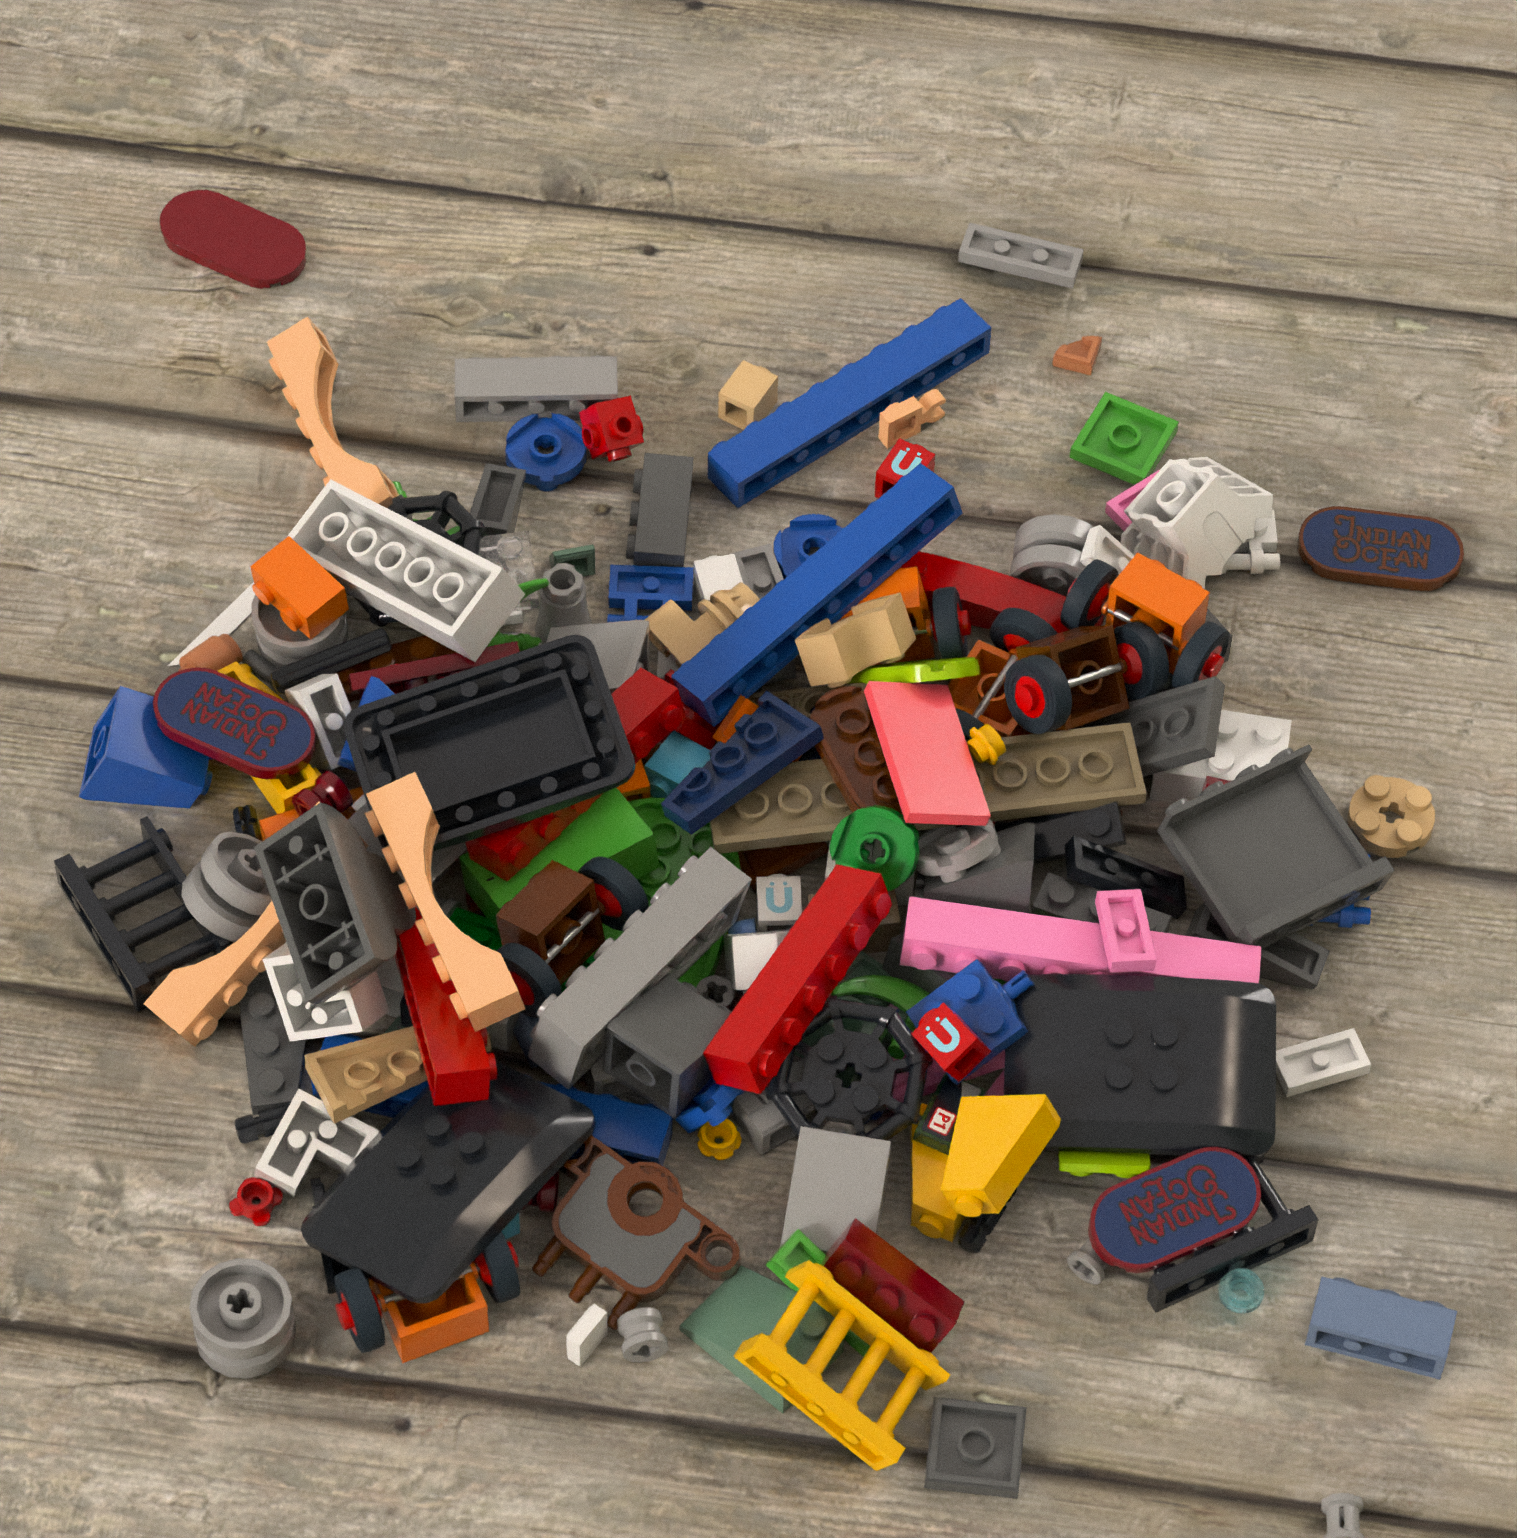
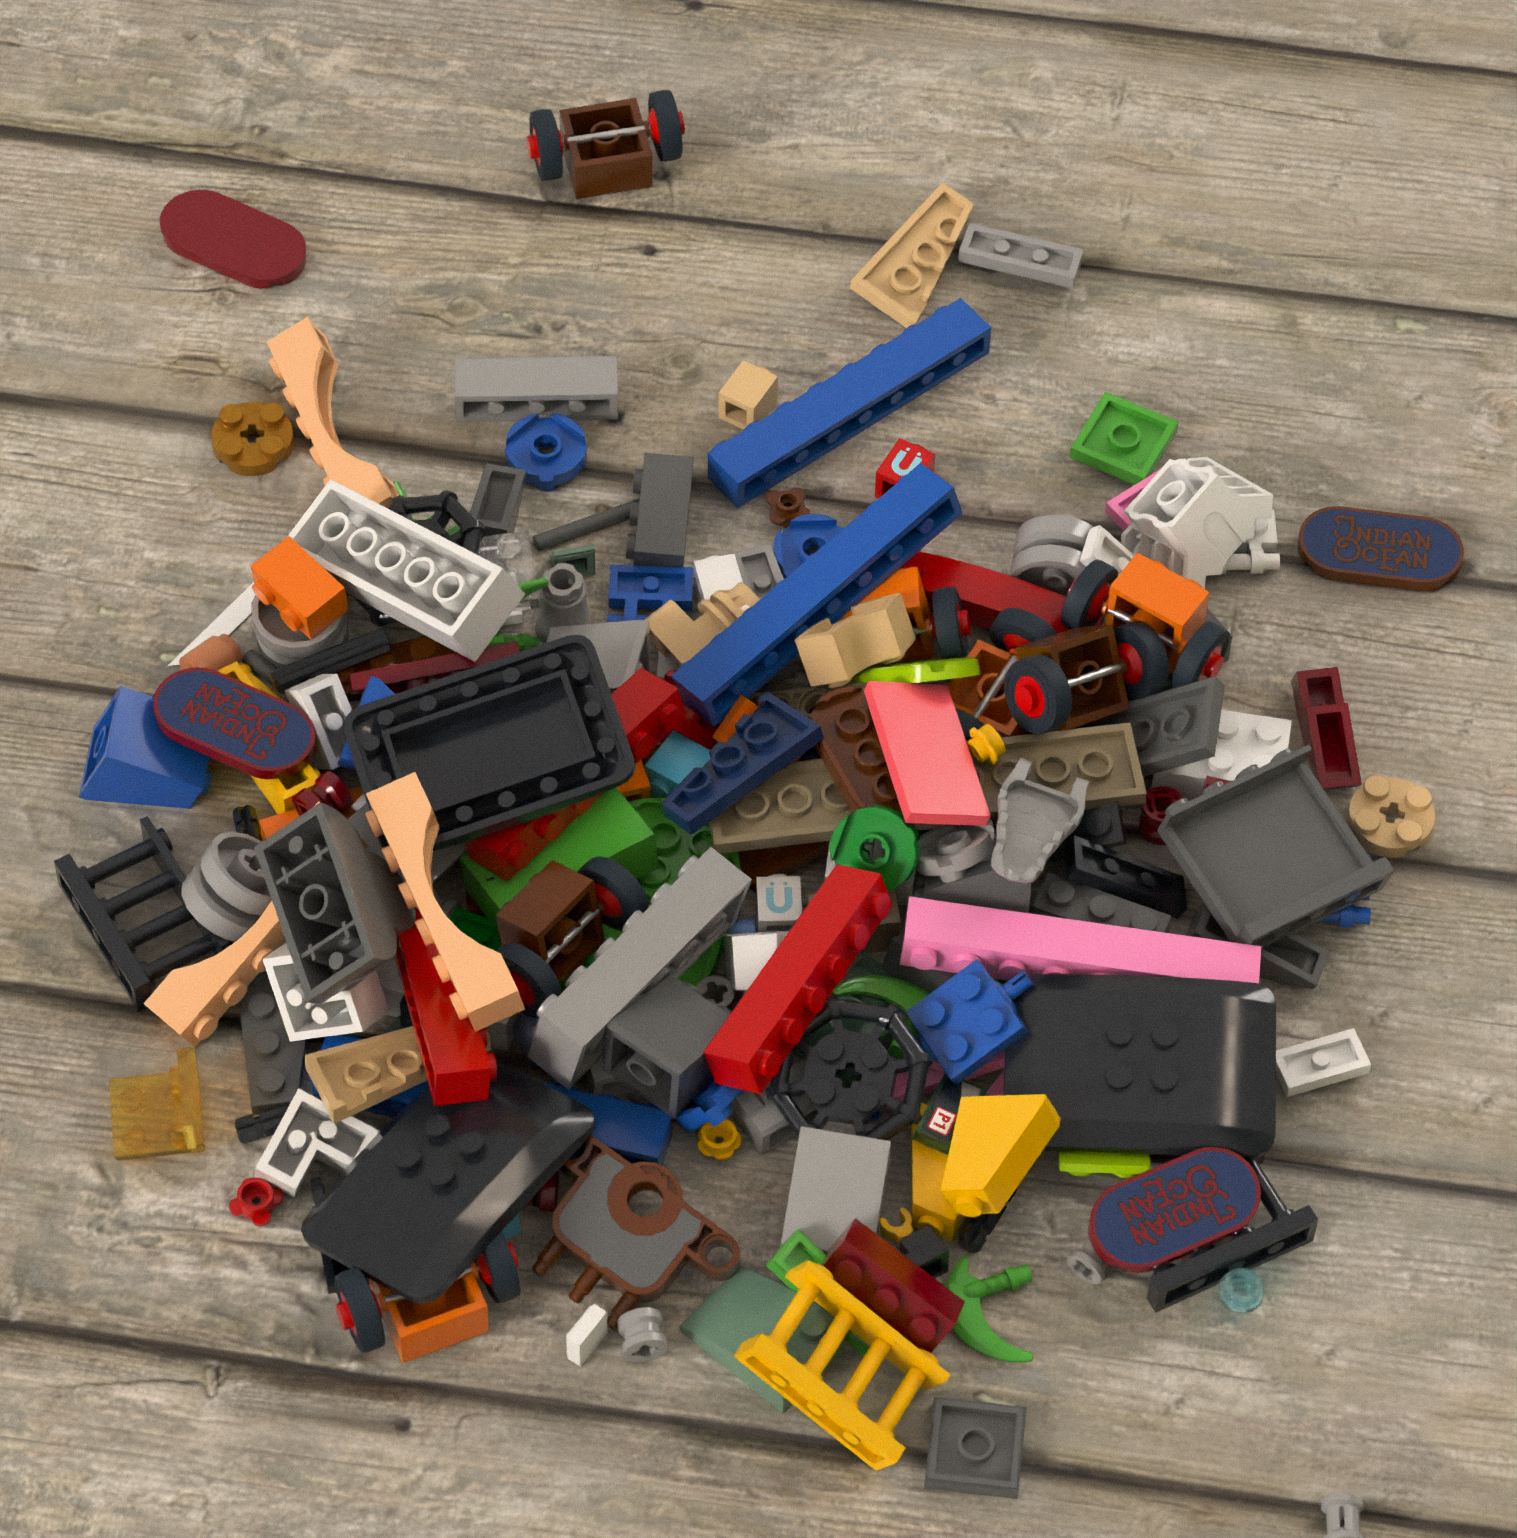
(158, 1111): none -> clear yellow bracket
(243, 1318): light grey wheel -> none
(250, 418): none -> pearl gold plate
(583, 526): none -> dark grey bar
(606, 143): none -> reddish brown brick
(611, 428): red brick -> none
(780, 513): none -> reddish brown plate
(905, 418): light nougat plate -> none
(912, 260): none -> tan wing
(920, 1246): none -> black piece
(950, 1041): red brick -> none
(971, 1324): none -> bright green piece
(1033, 823): none -> light grey animal
(1078, 355): nougat tile -> none
(1125, 930): bright pink plate -> none
(1153, 810): none -> dark red wheel
(1326, 727): none -> dark red slope
(1381, 1327): sand blue brick -> none

